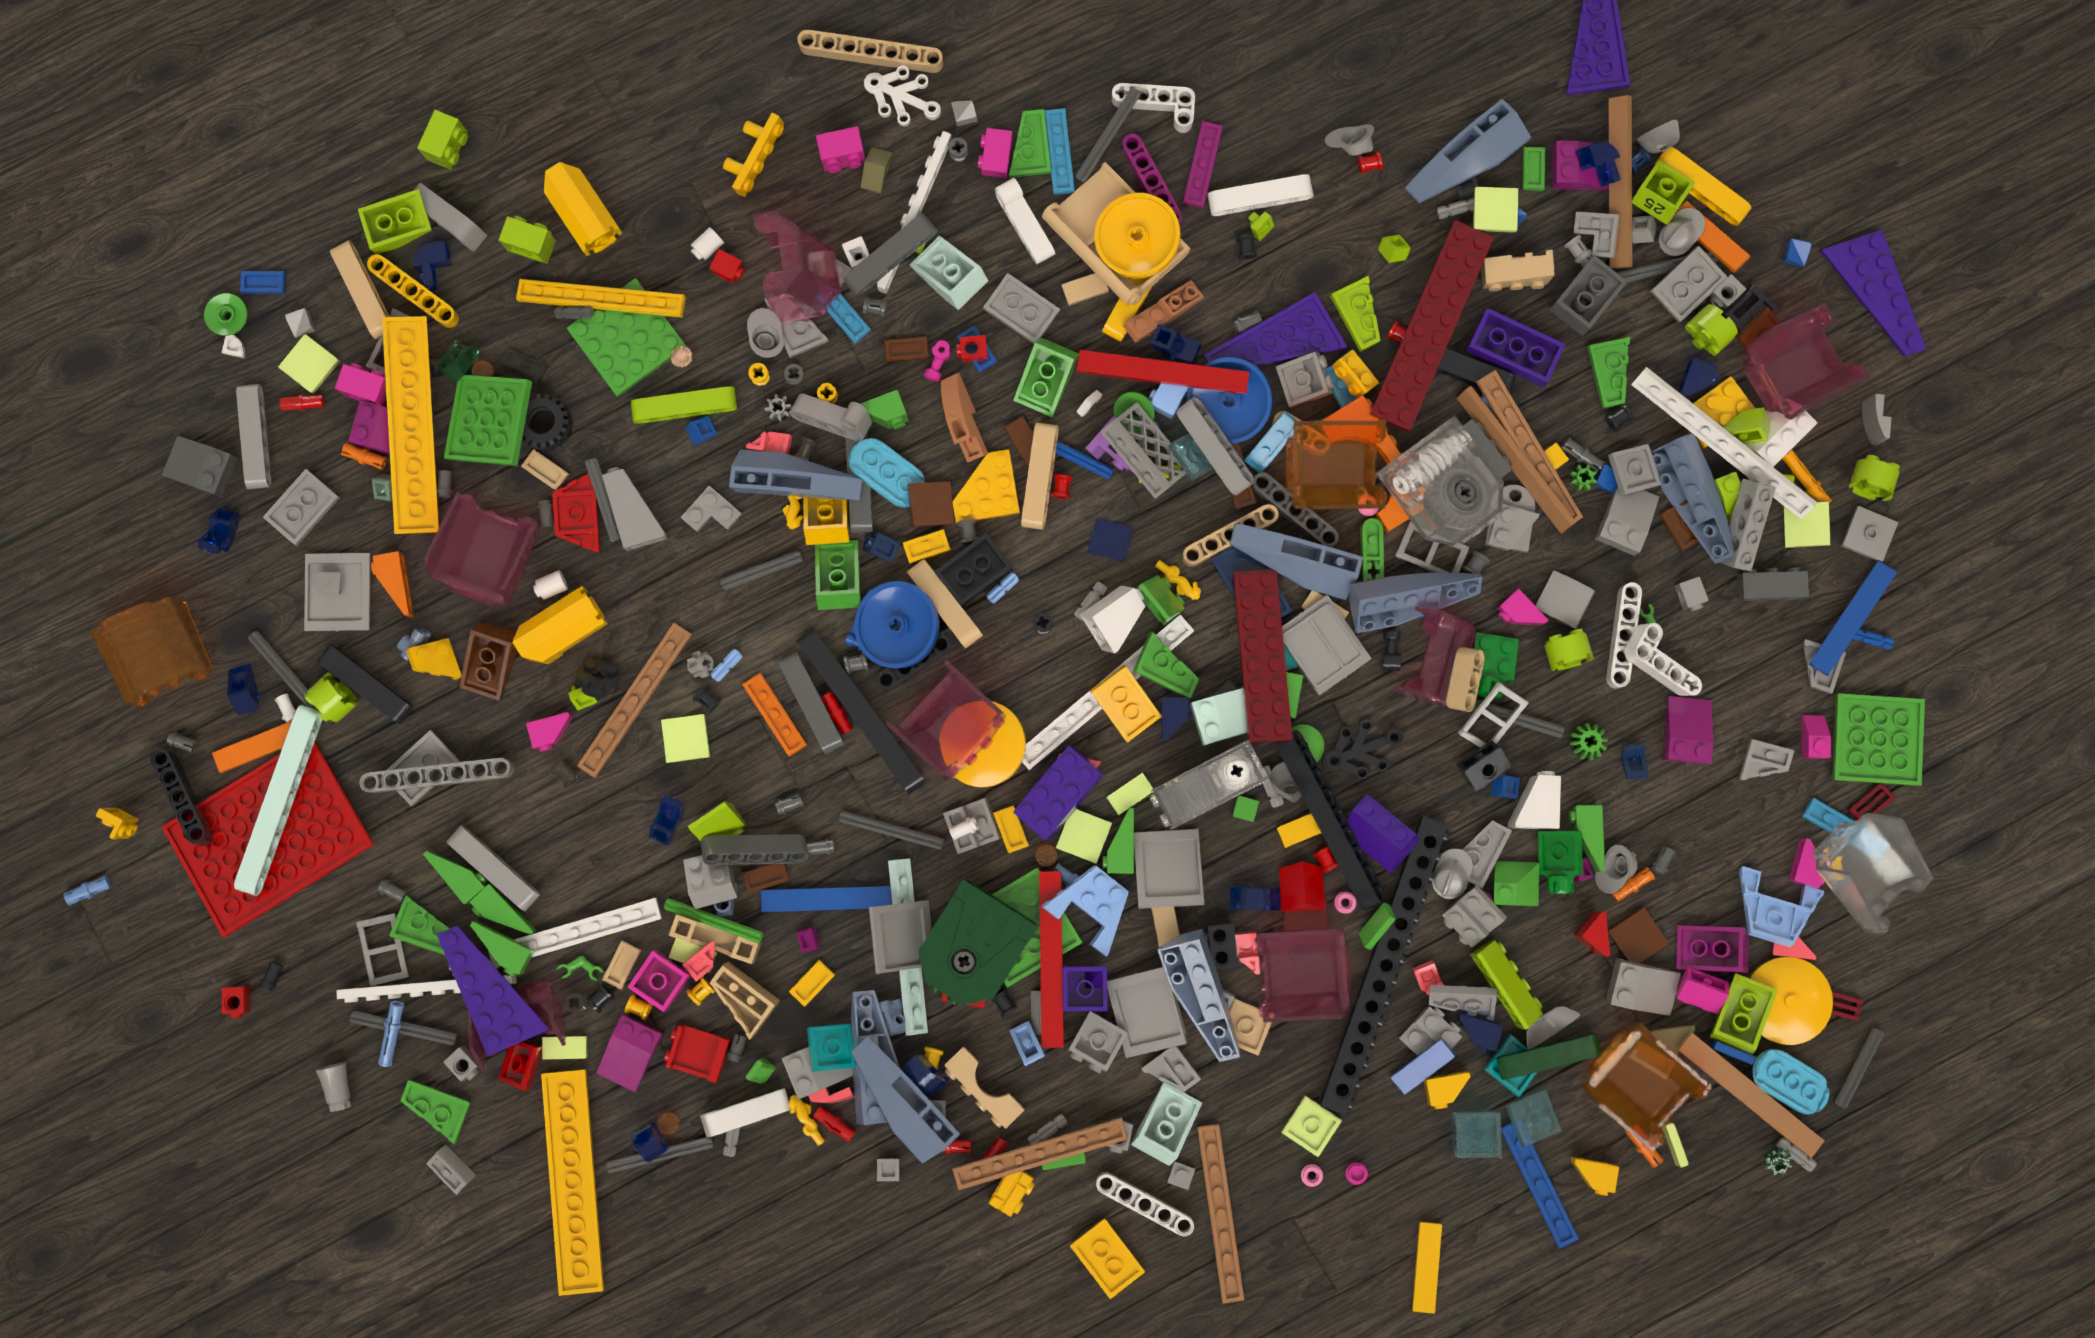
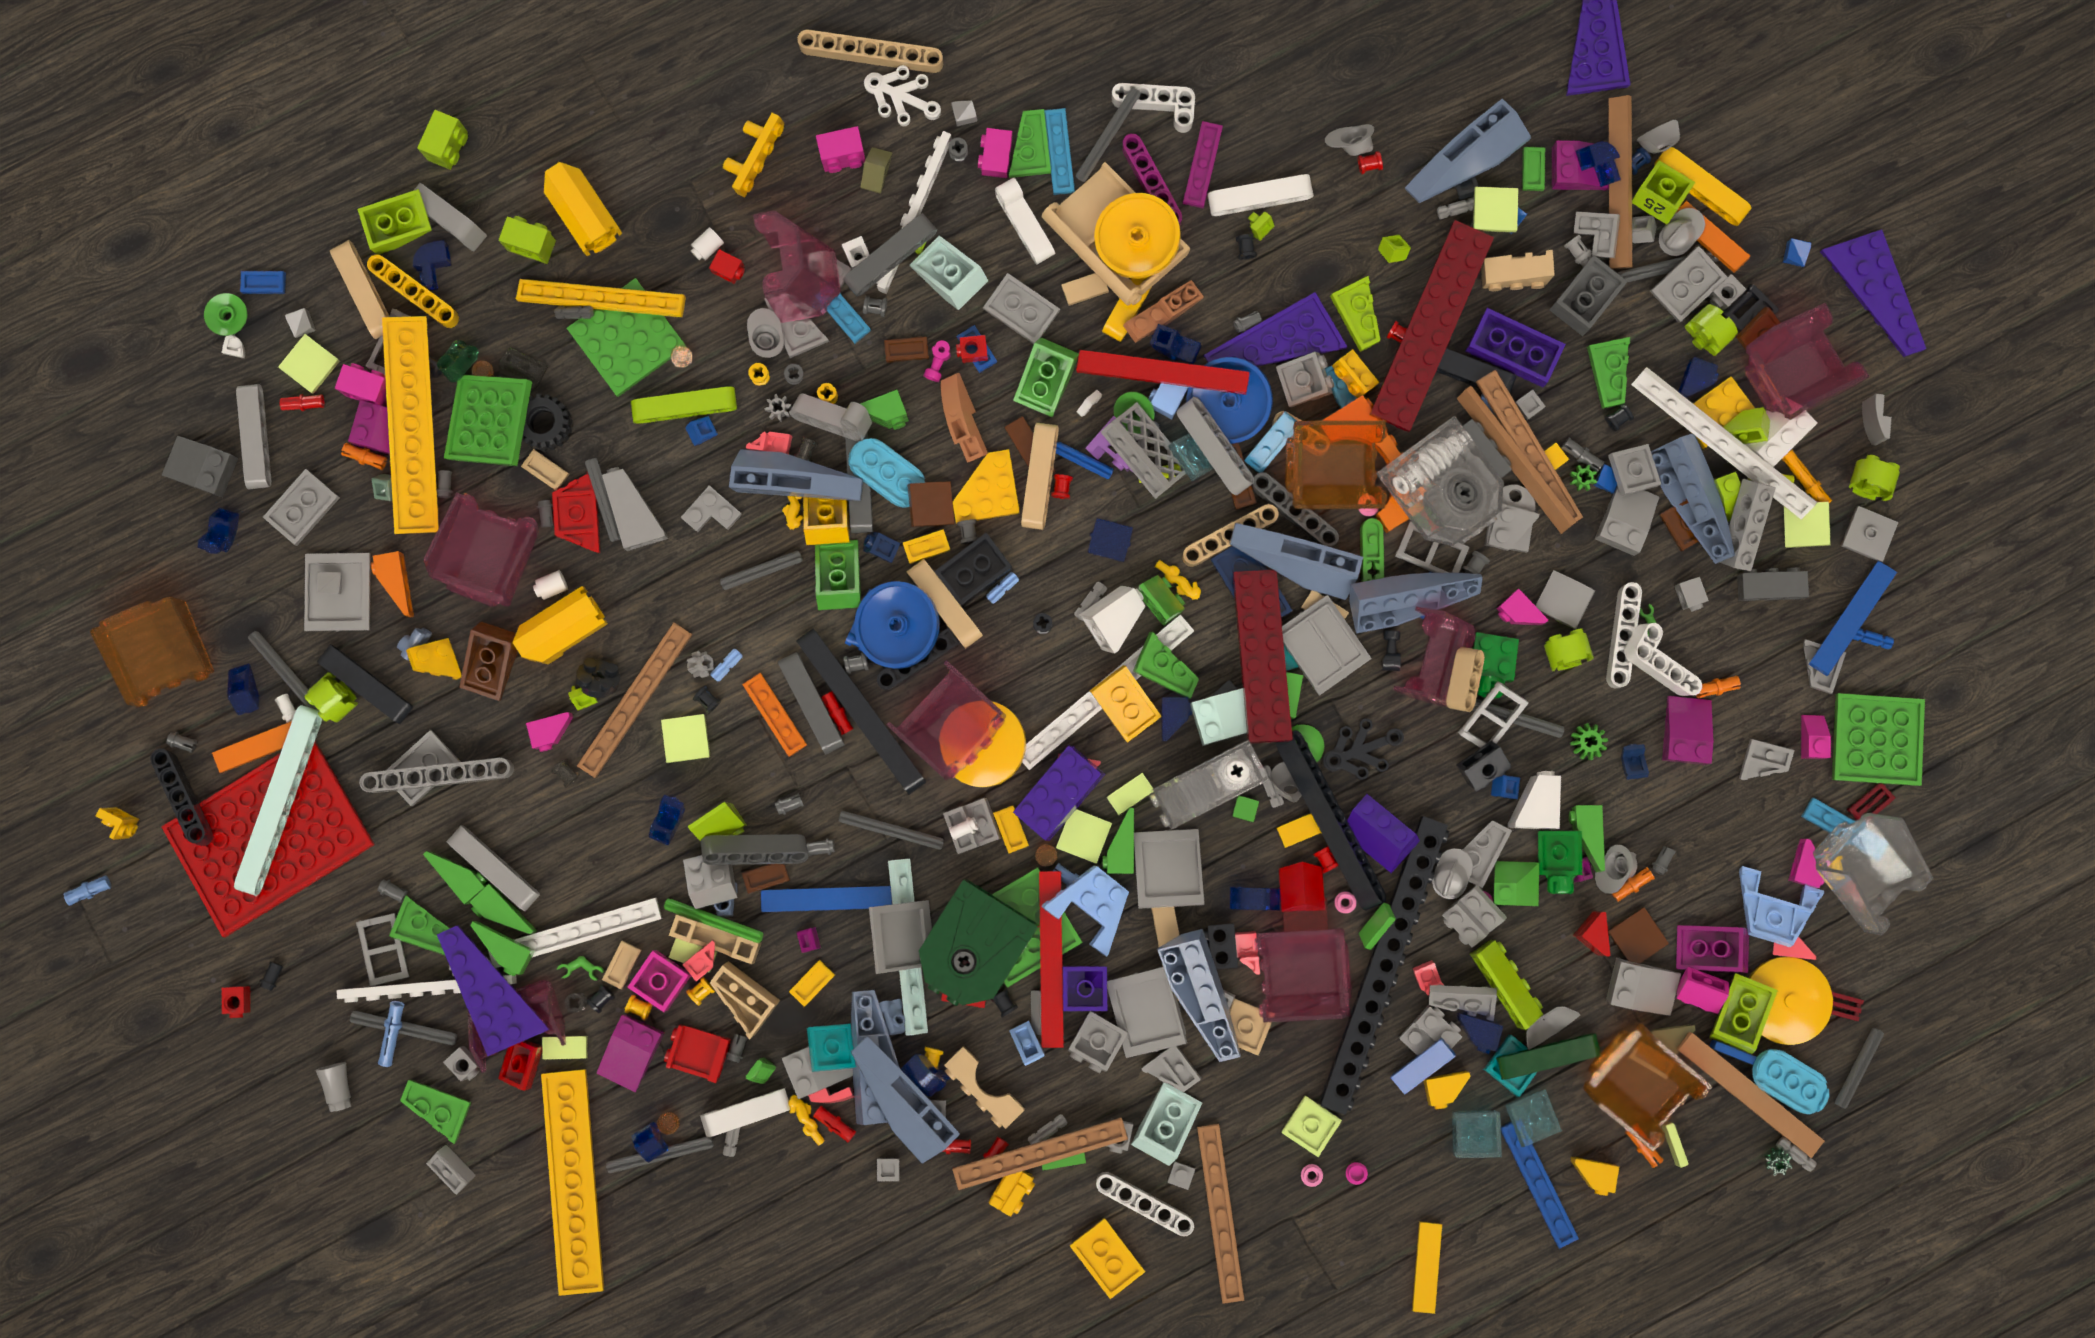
(1530, 404): none -> light grey plate
(1719, 686): none -> orange pin

